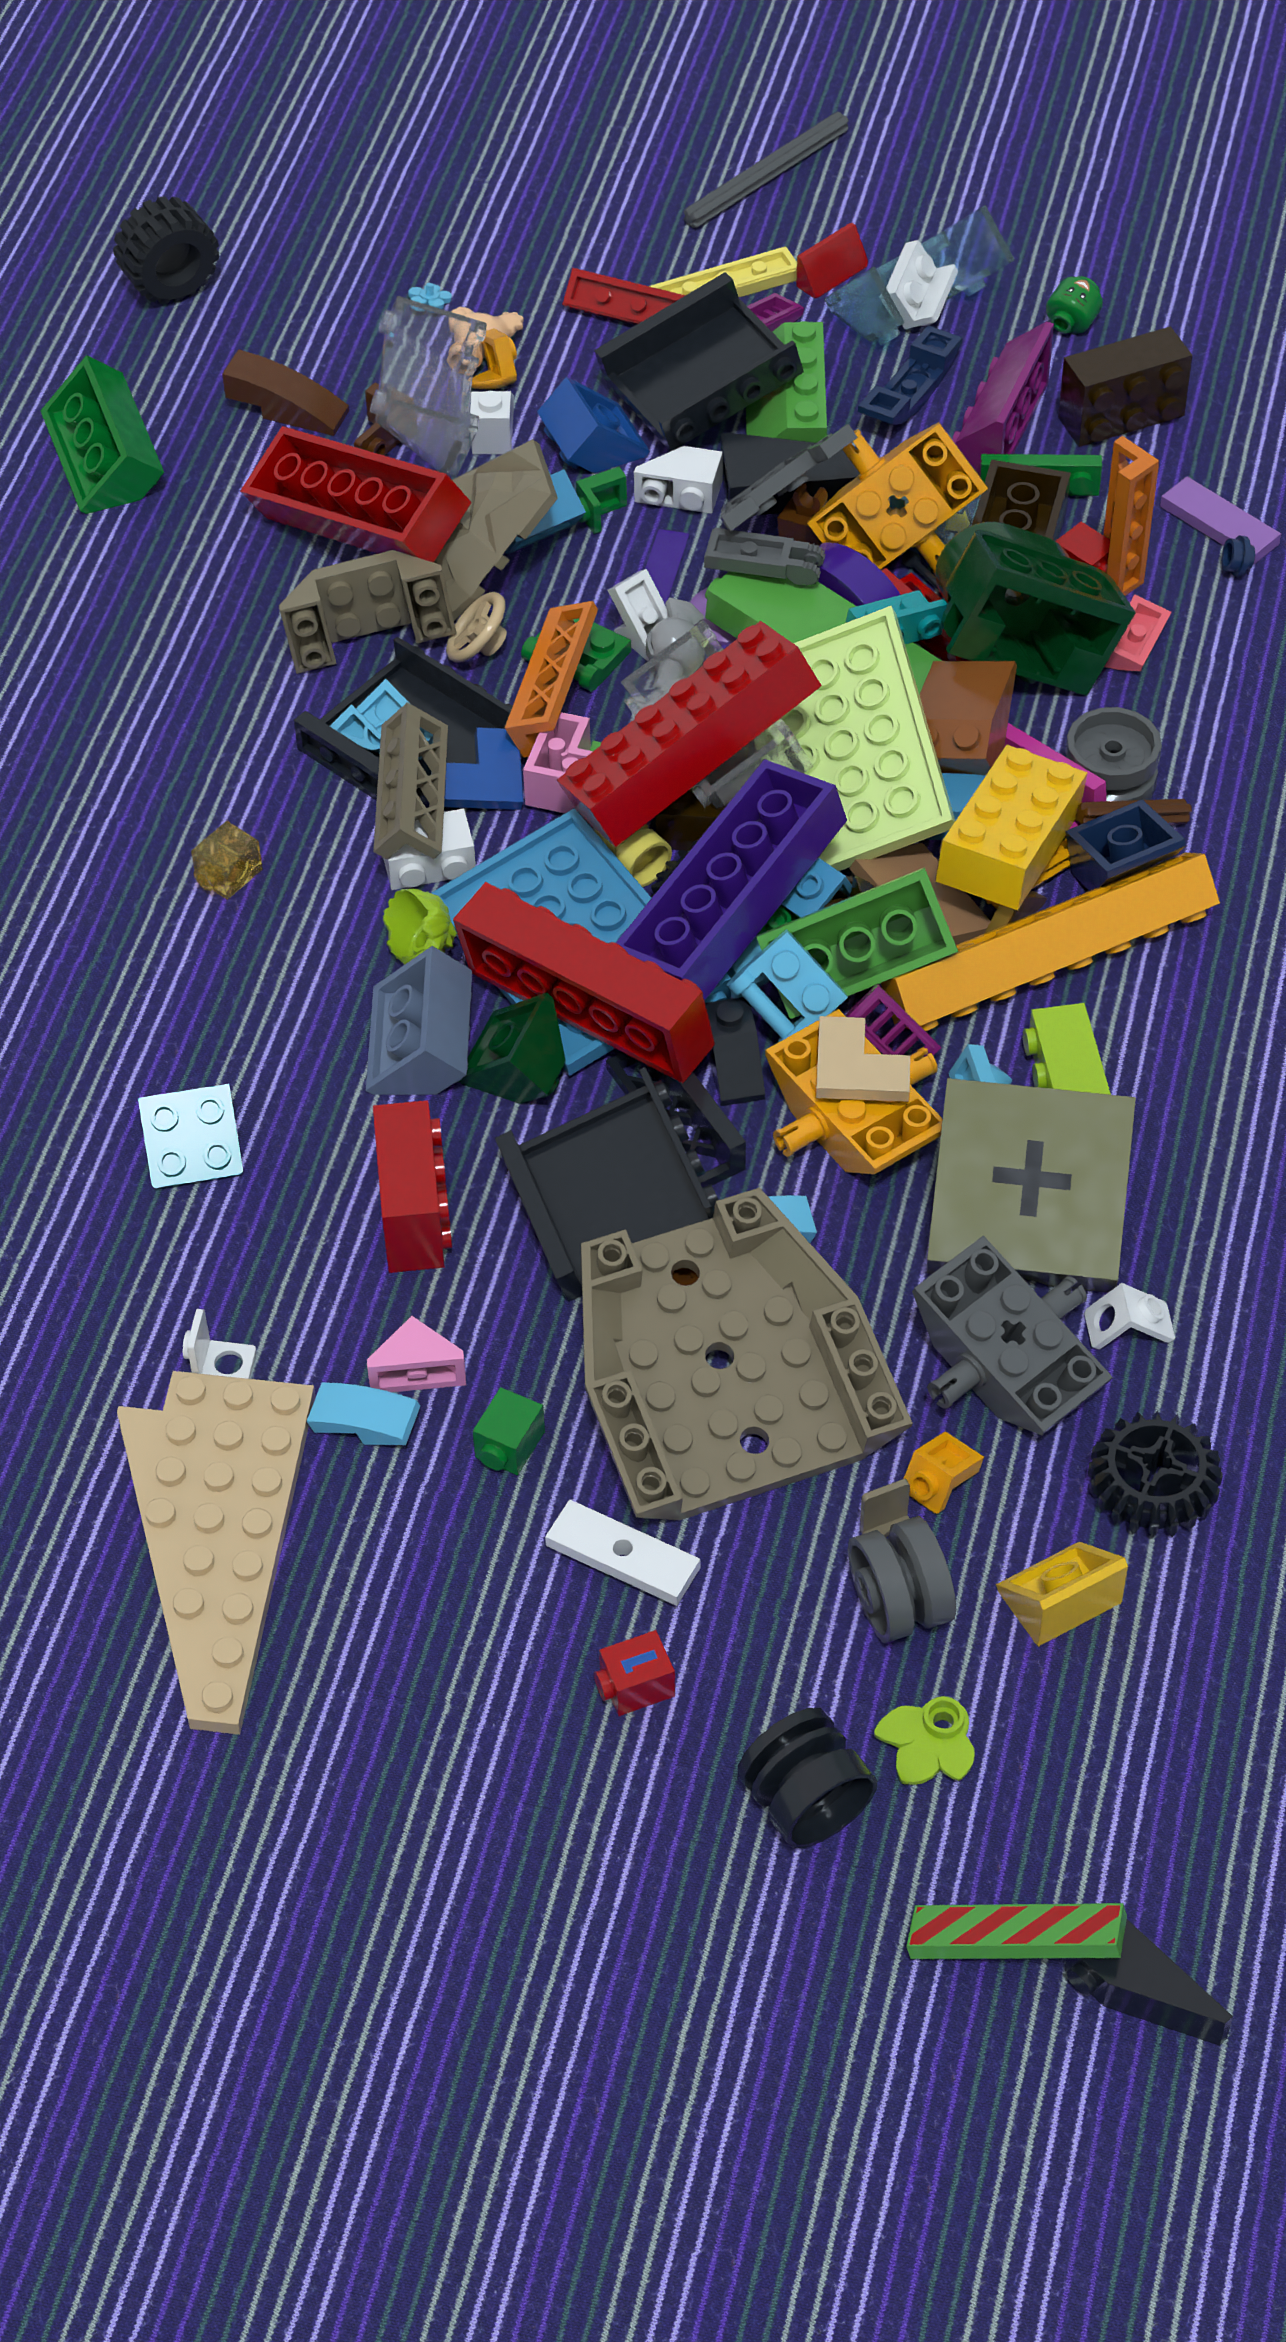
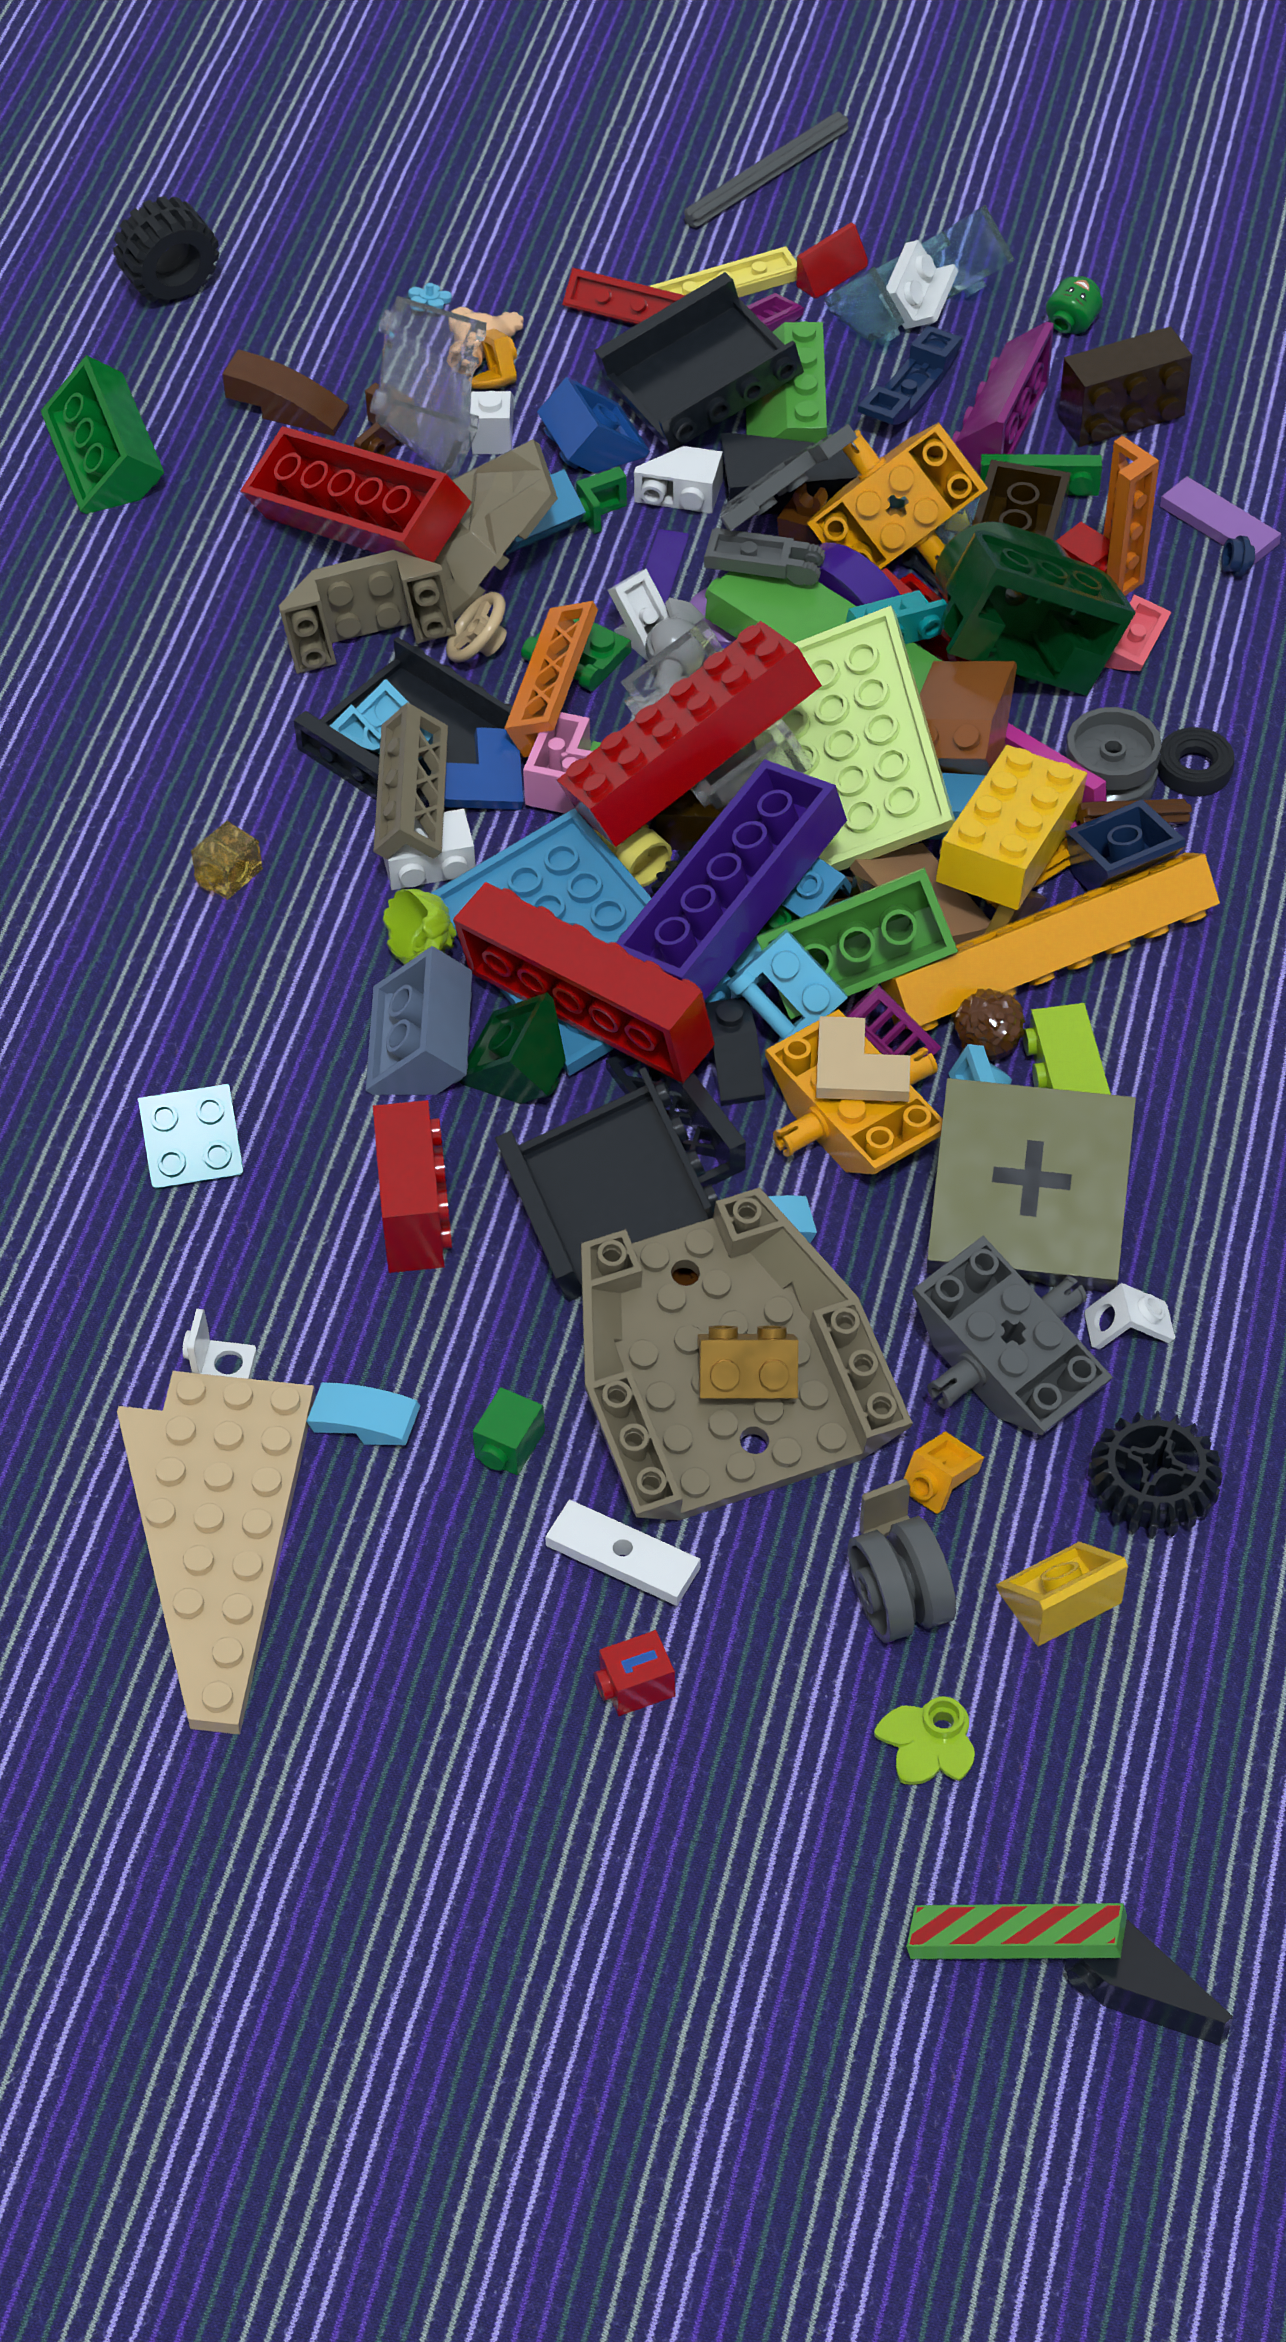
(416, 1360): bright pink slope -> none
(748, 1363): none -> pearl gold bracket
(807, 1777): black wheel -> none
(990, 1021): none -> reddish brown piece
(1191, 781): none -> black tyre

